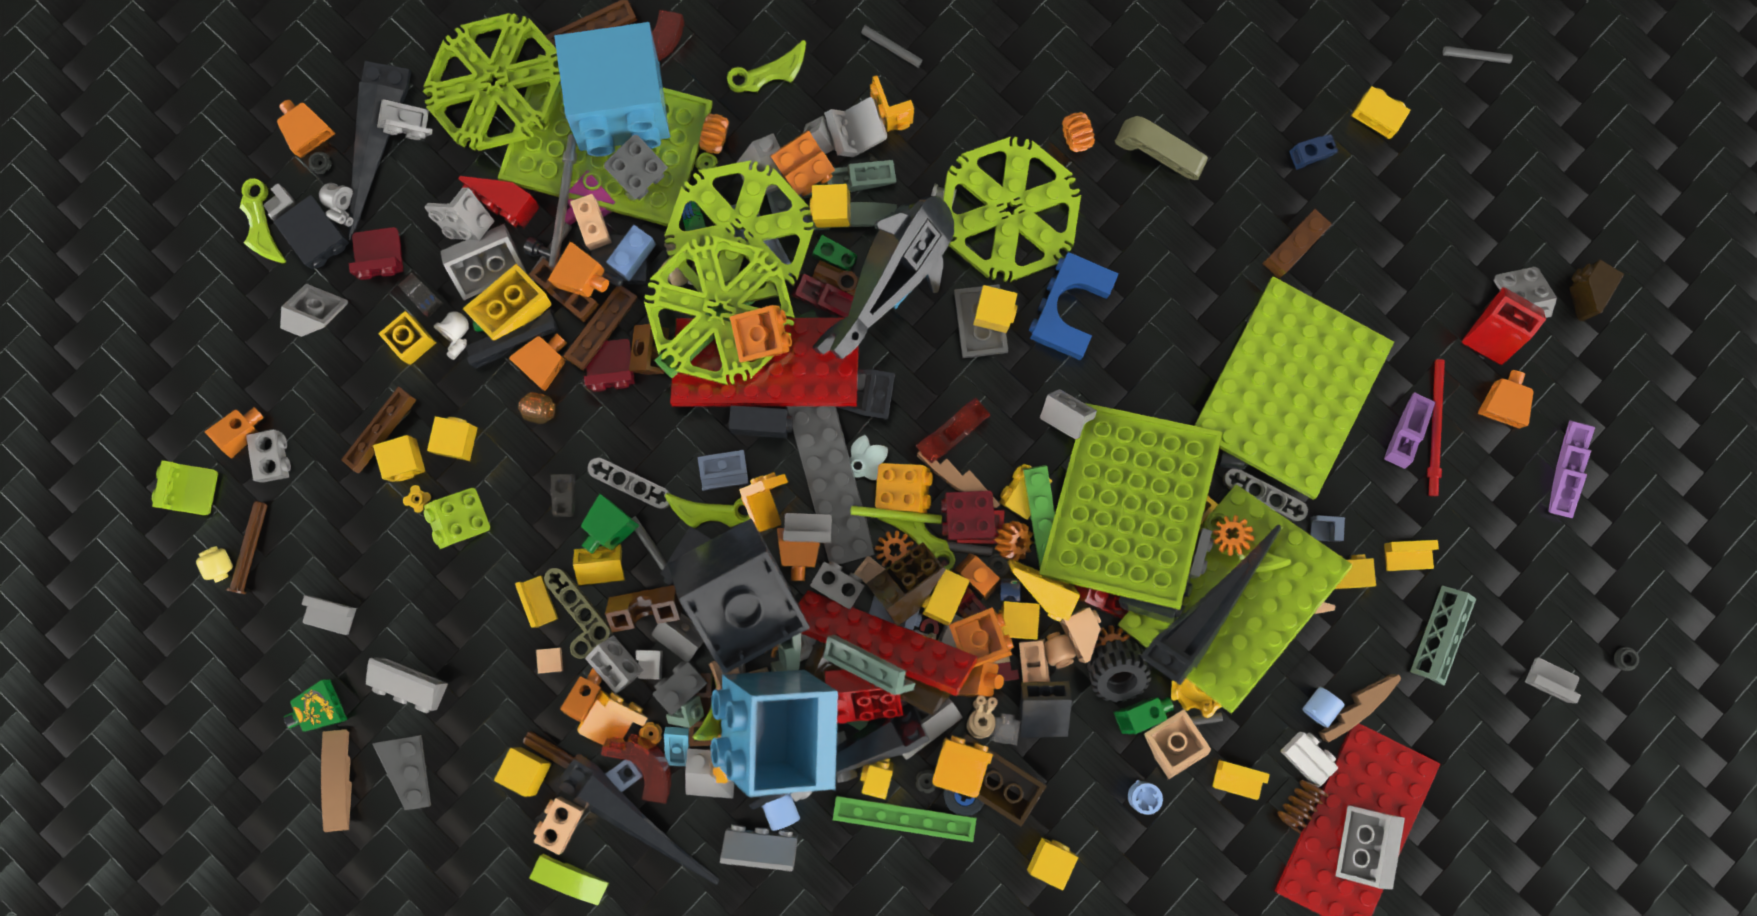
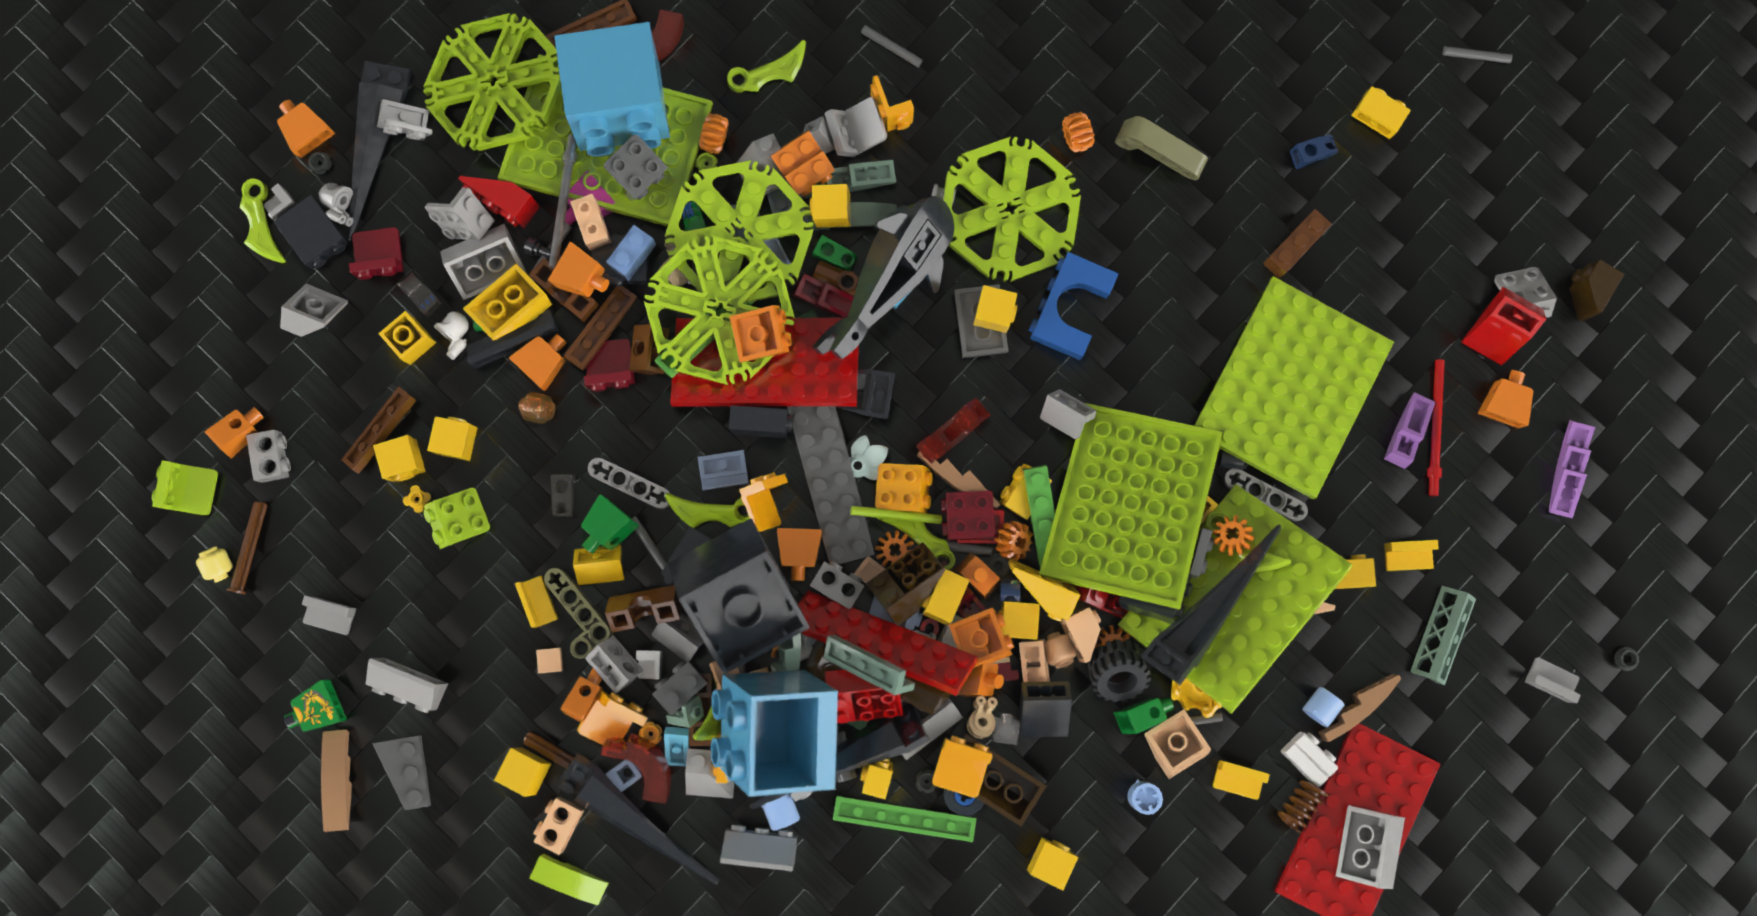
(807, 528): light grey panel -> none
(1327, 528): sand blue panel -> none

